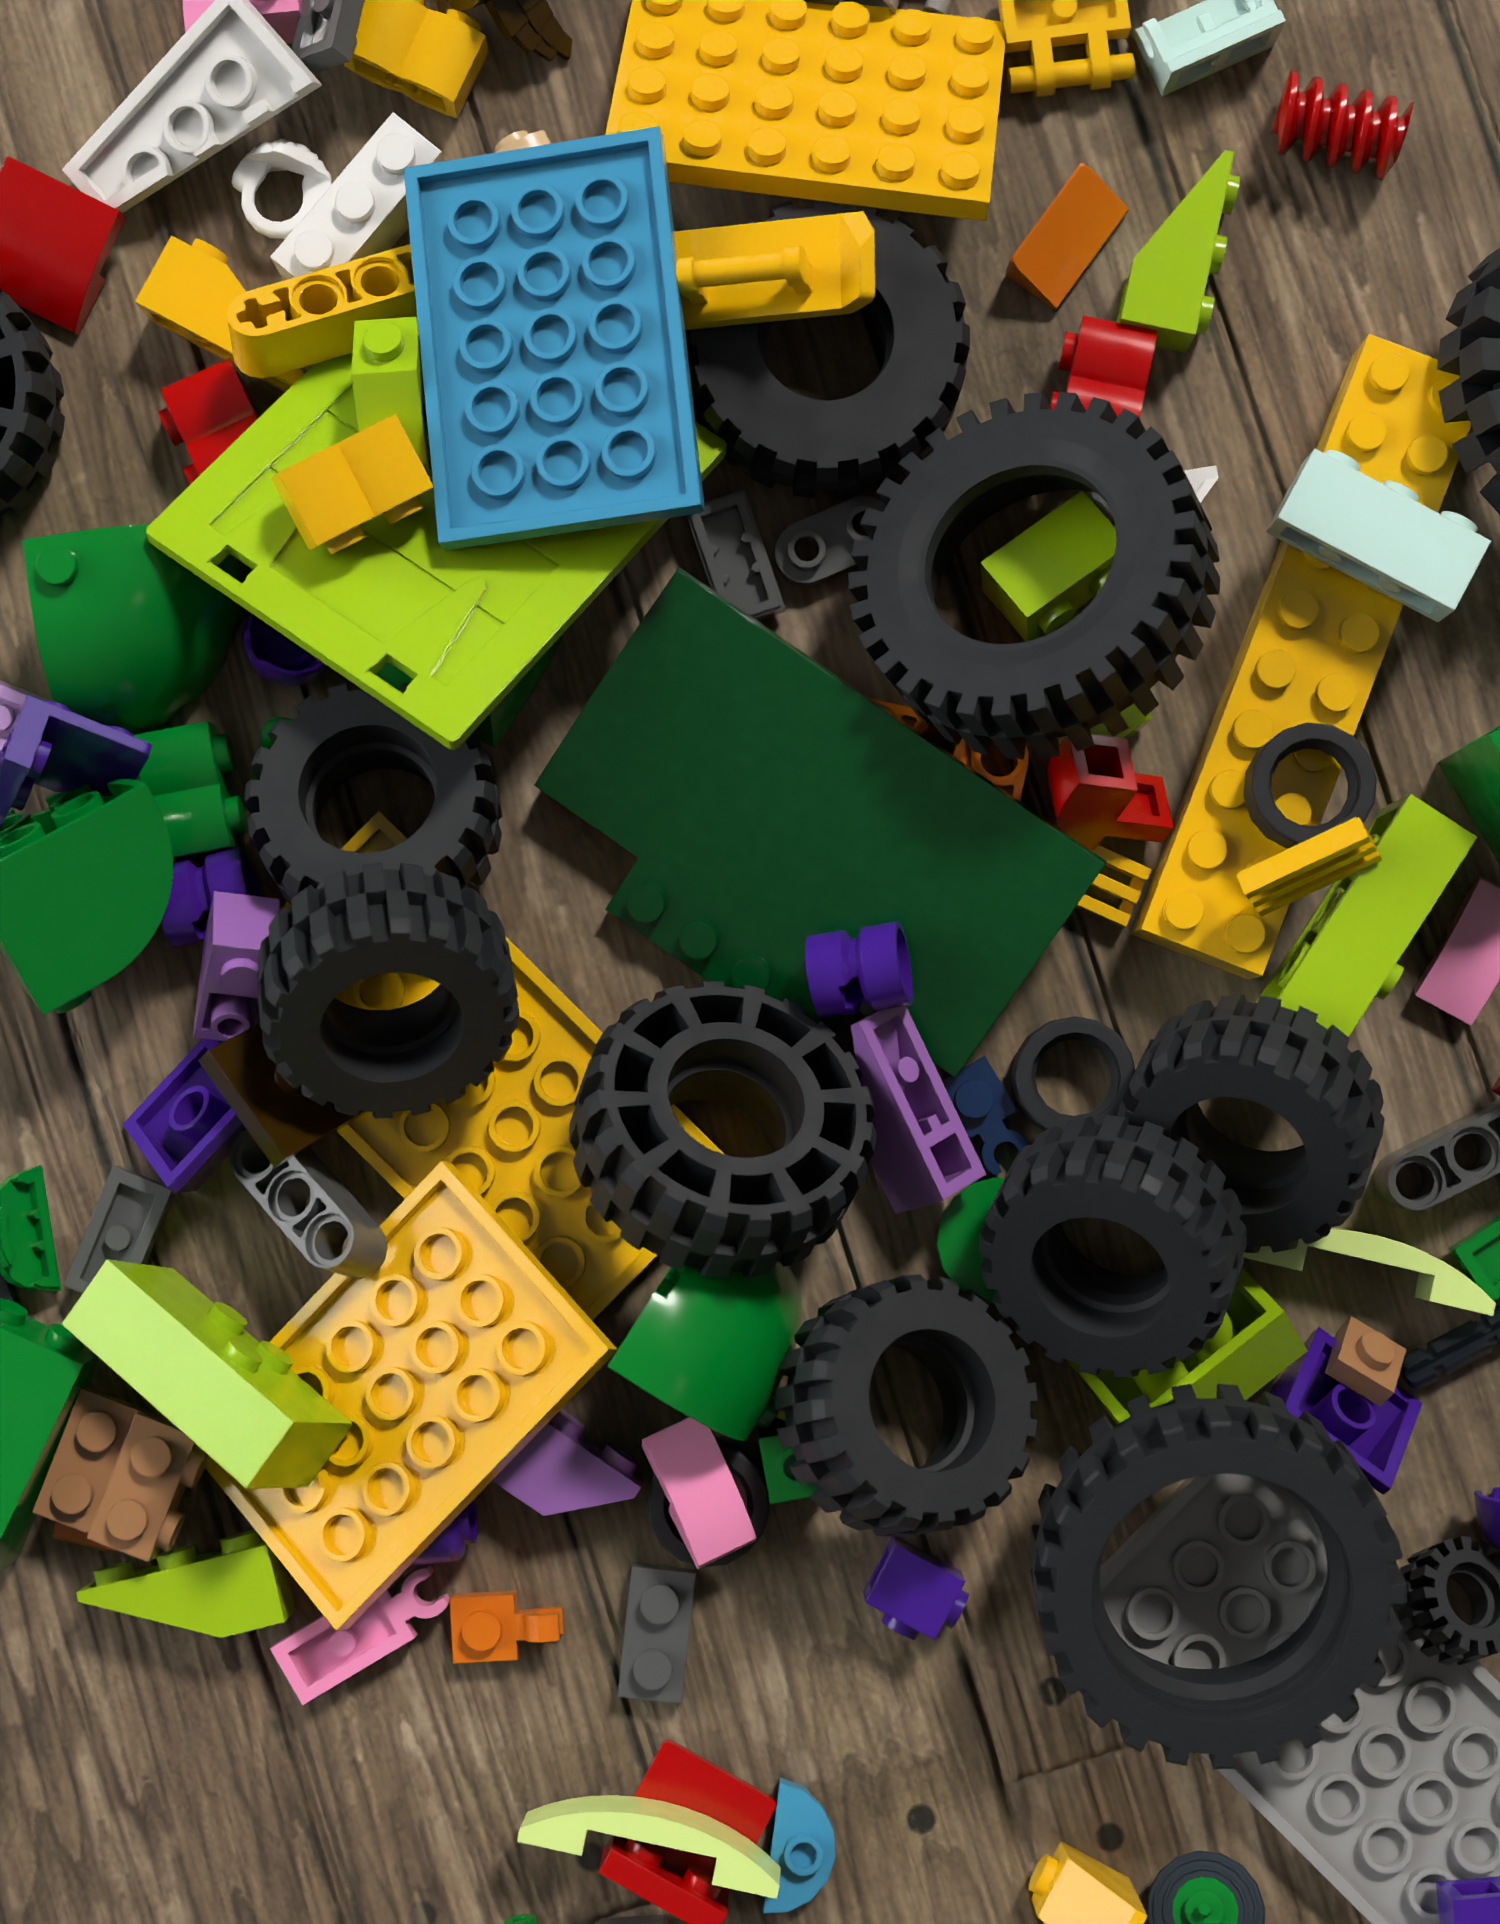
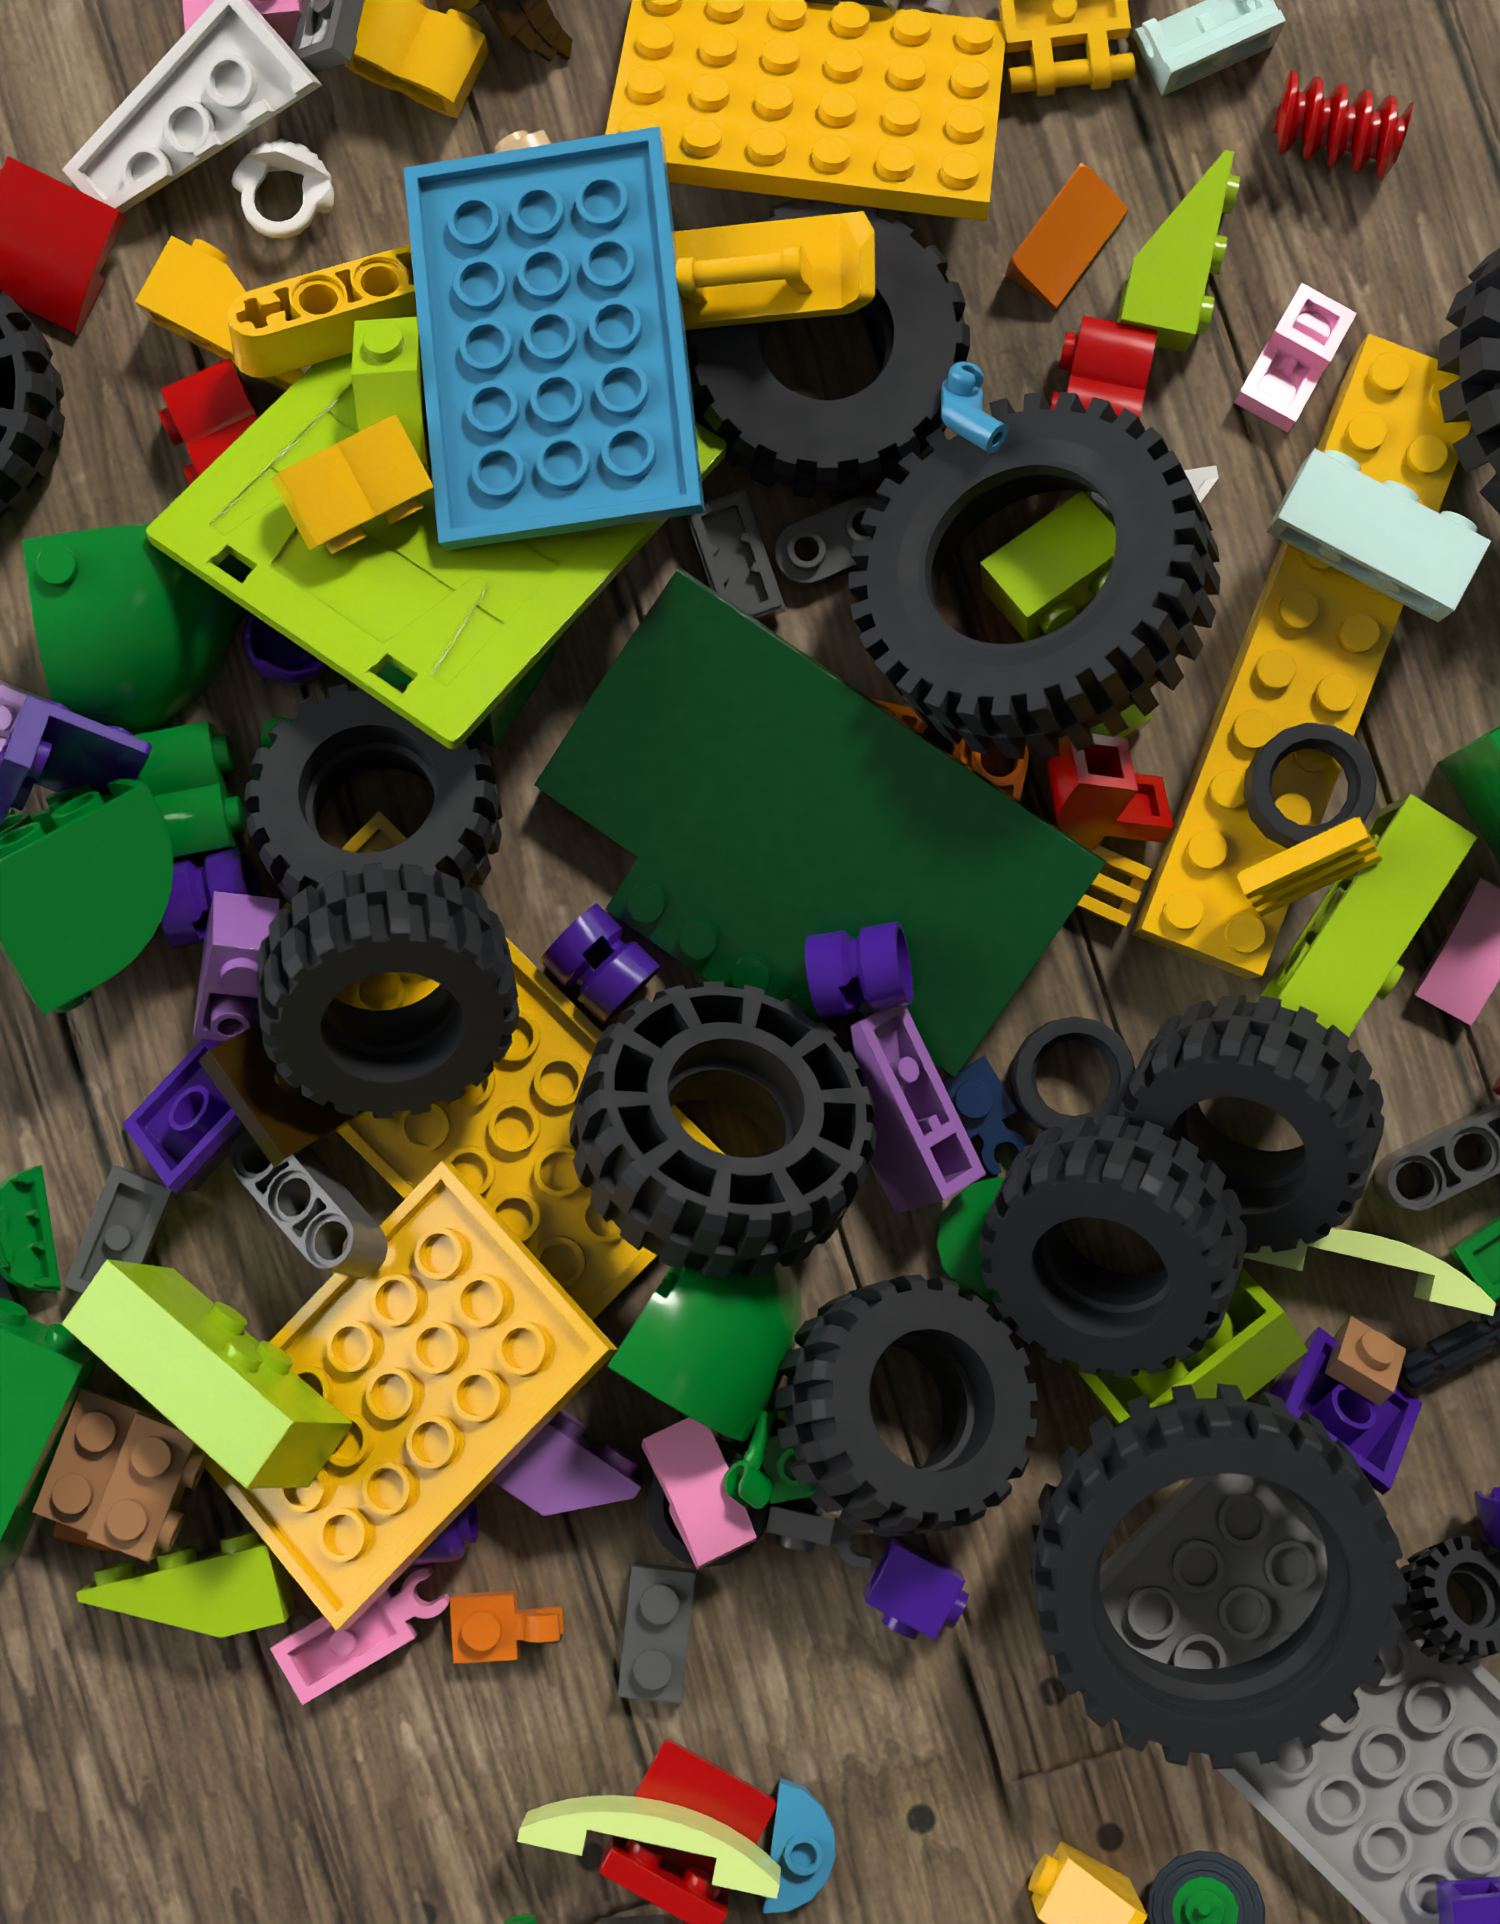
(362, 208): white brick -> none
(616, 980): none -> dark purple wheel
(743, 1478): none -> green hand
(803, 1525): none -> dark grey plate
(964, 411): none -> dark azure arm
(1295, 358): none -> slope

